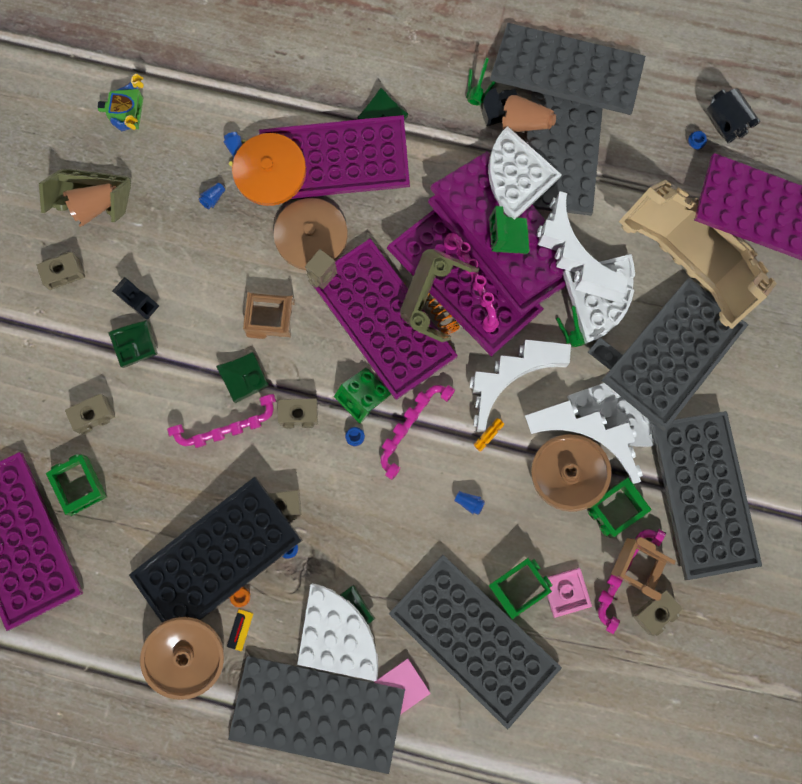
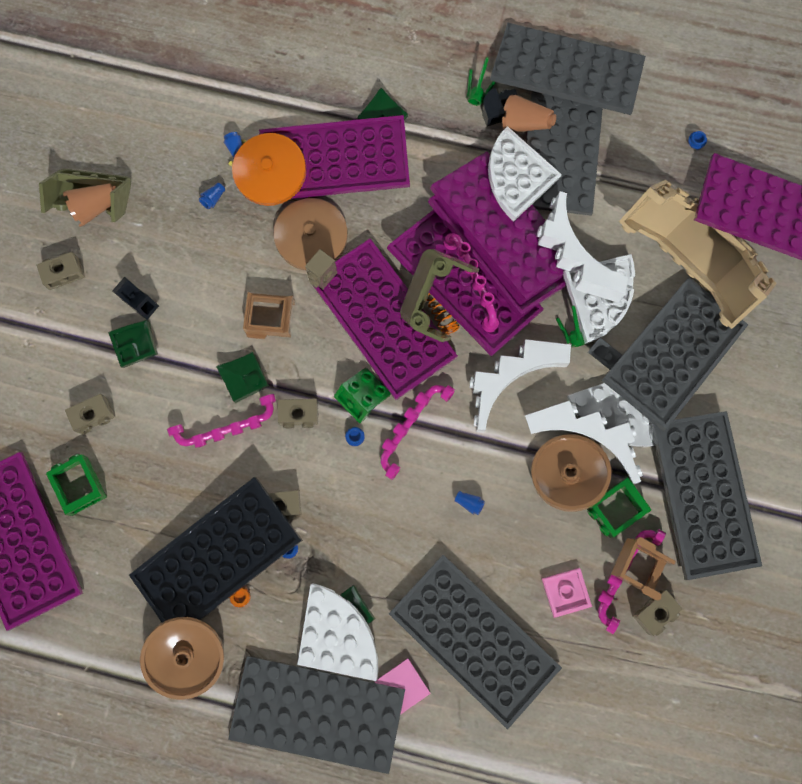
(124, 105): torso -> none
(240, 630): sticker -> none
(489, 434): light orange axle -> none
(504, 599): green window -> none
(508, 234): green bracket -> none
(732, 114): black cylinder -> none

